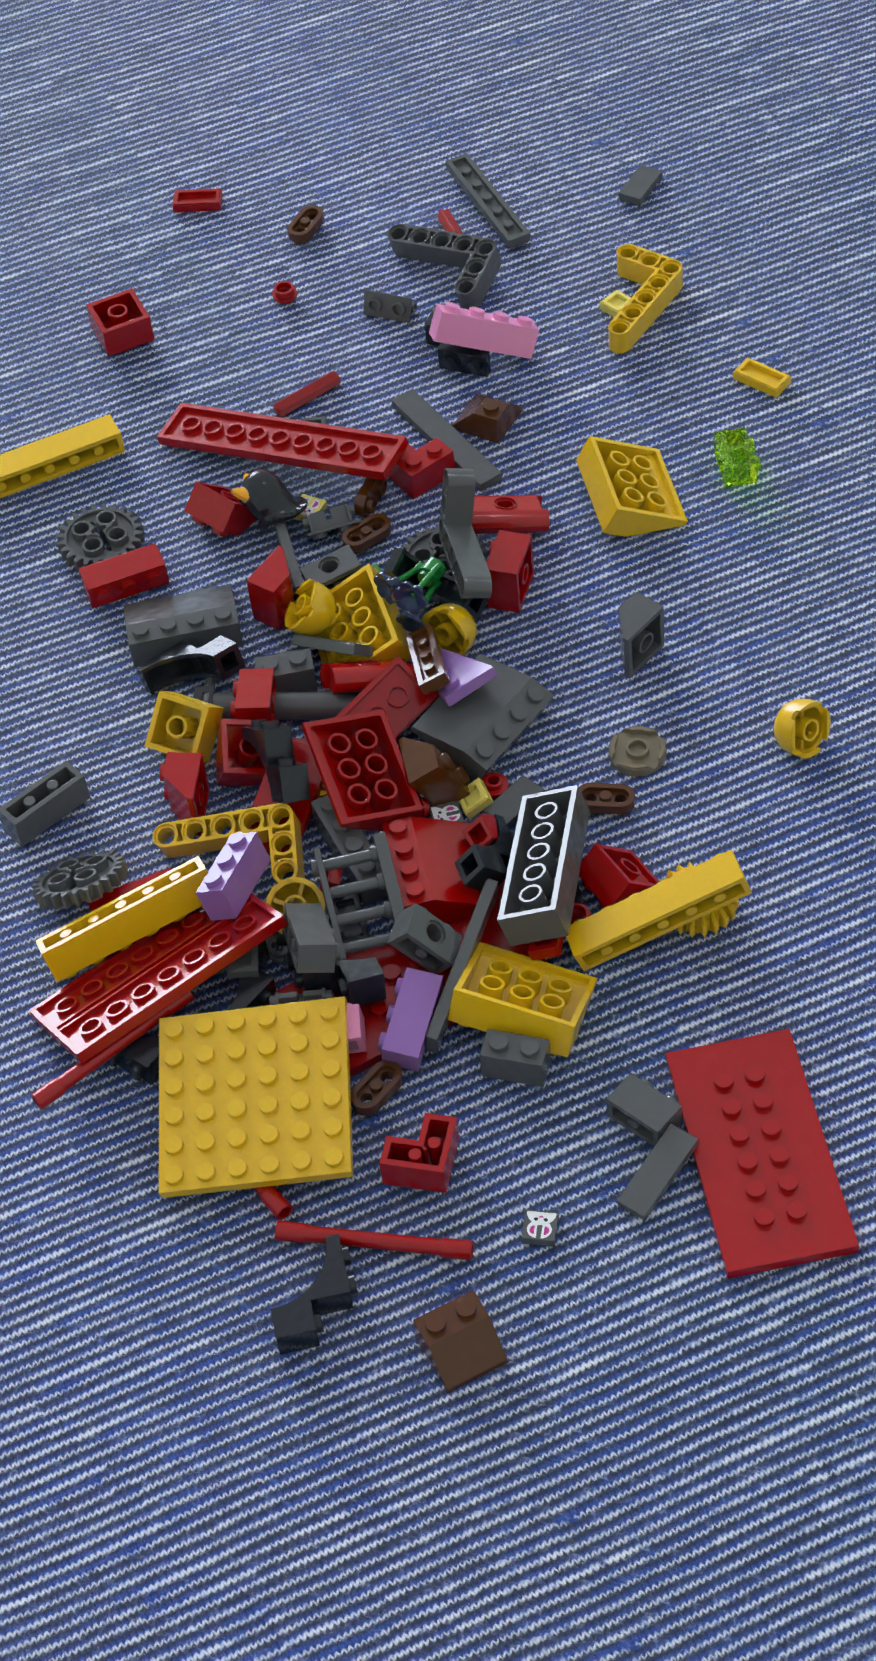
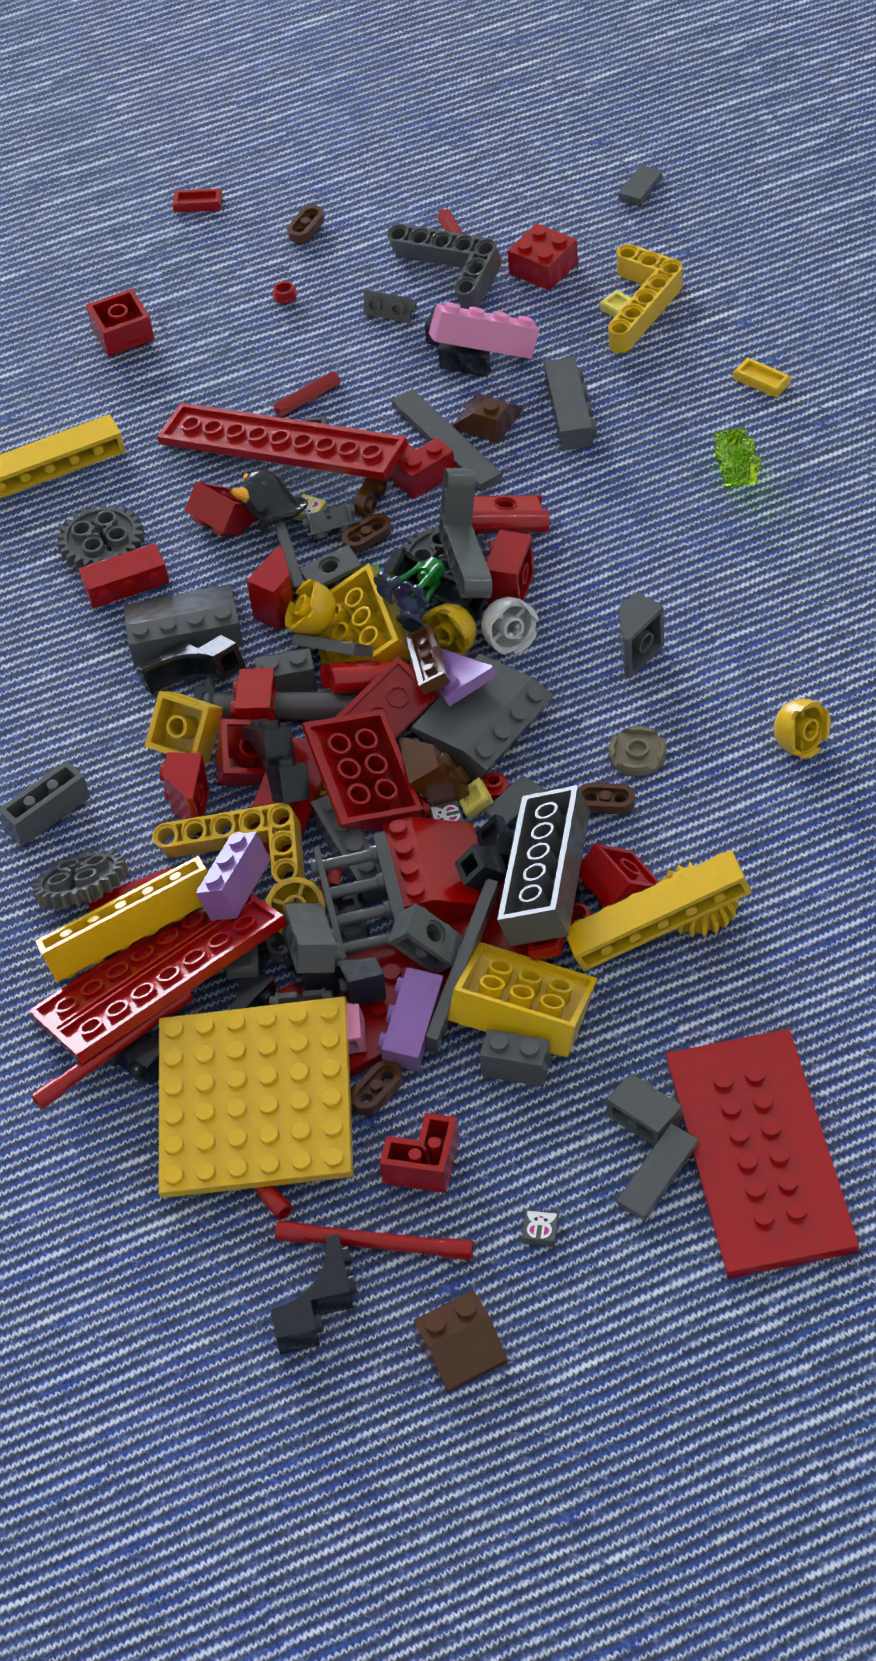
(482, 830): red slope -> none
(488, 200): dark grey plate -> none
(509, 625): none -> white cylinder
(542, 256): none -> red brick
(569, 403): none -> dark grey brick
(629, 487): yellow slope -> none

